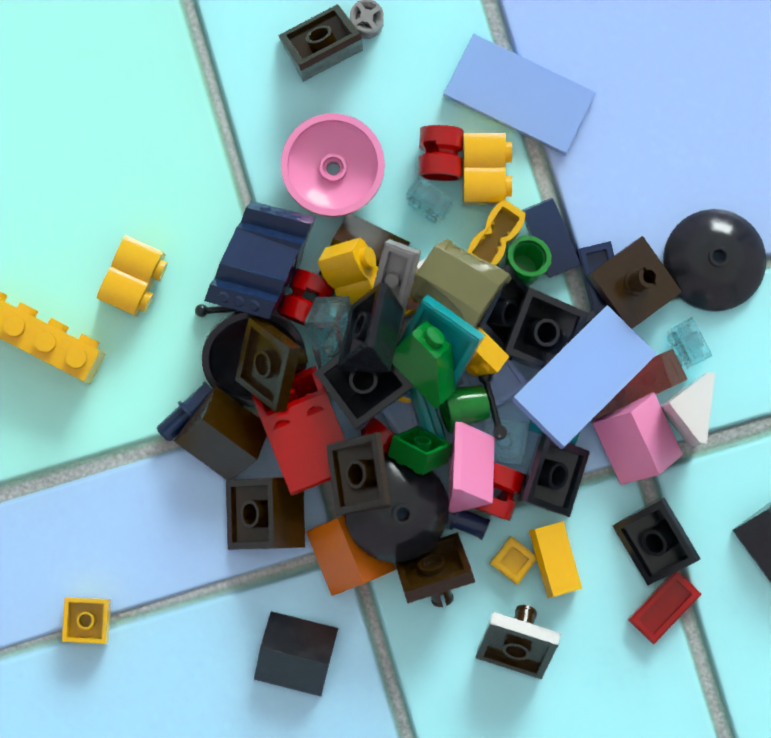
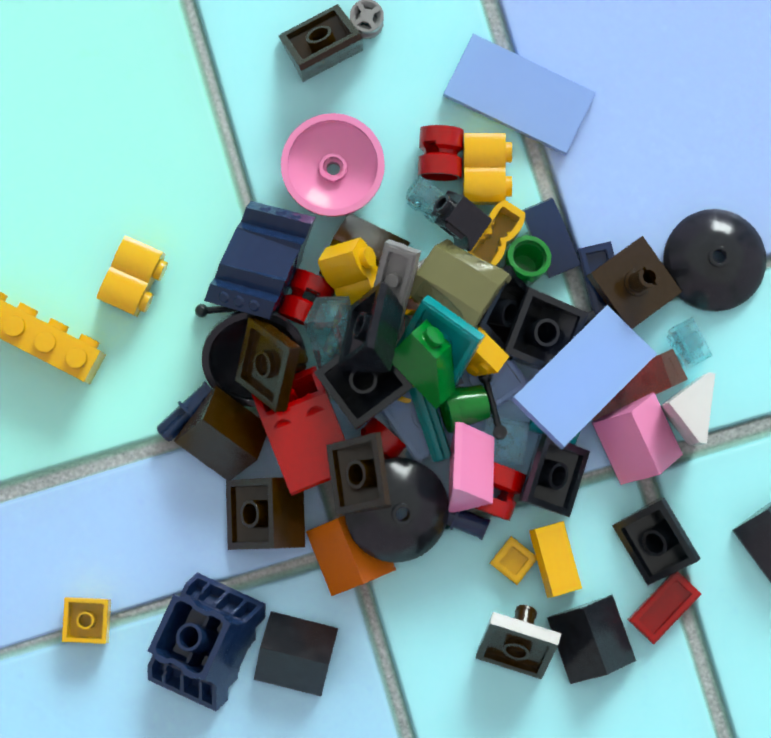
(204, 640): none -> dark blue slope
(420, 450): green piece -> none
(436, 572): dark brown tile -> none
(460, 219): none -> black window
(592, 640): none -> black slope

